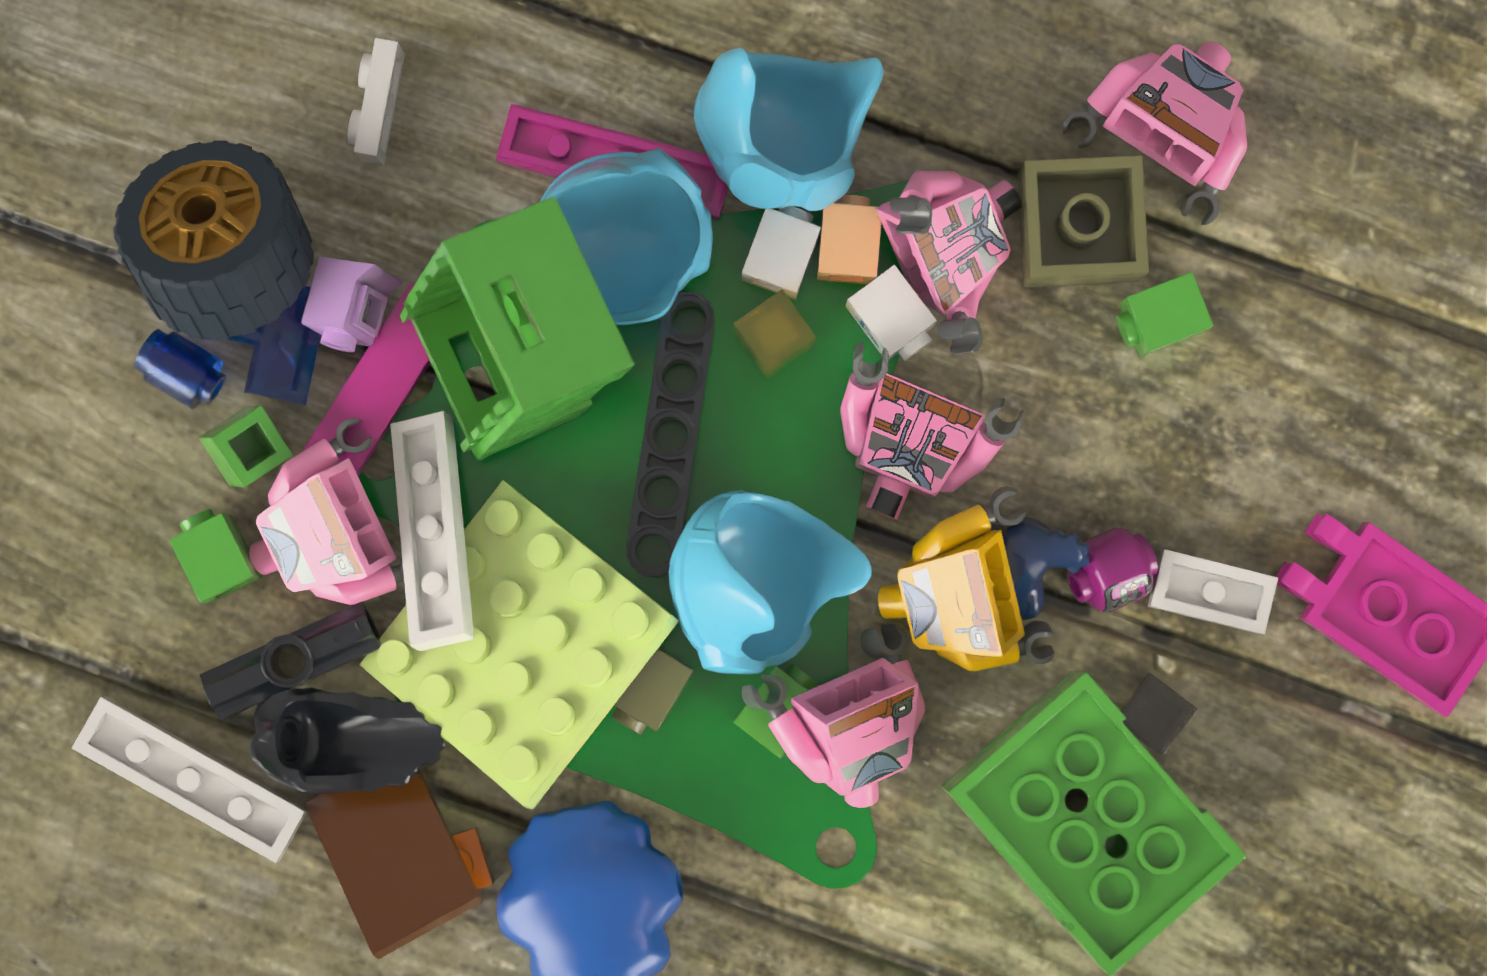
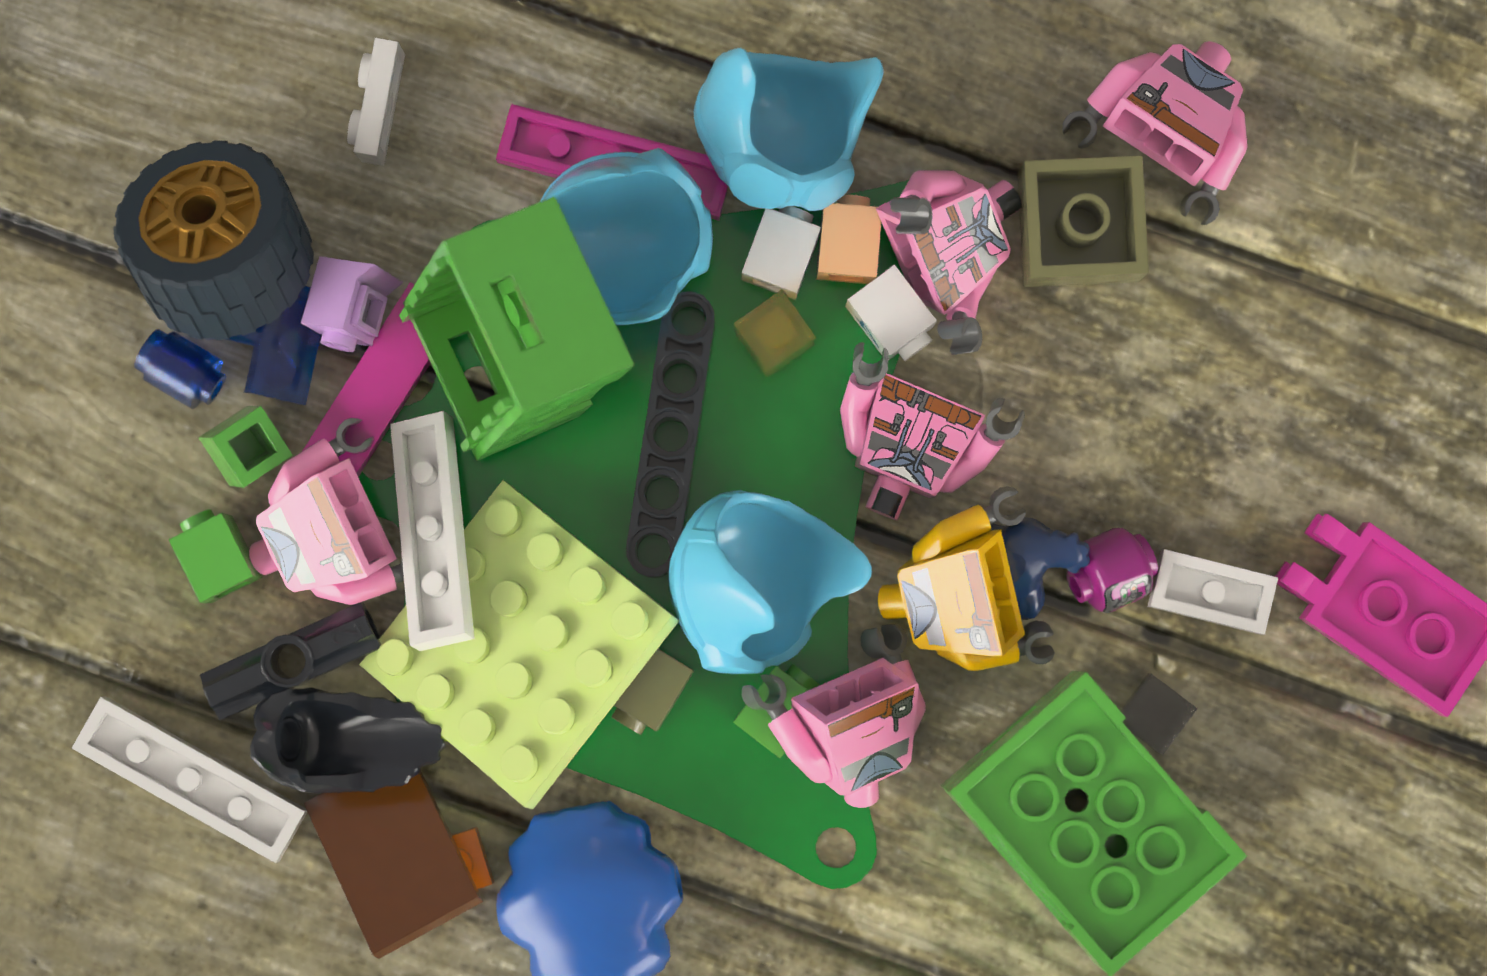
(1163, 315): bright green brick -> none

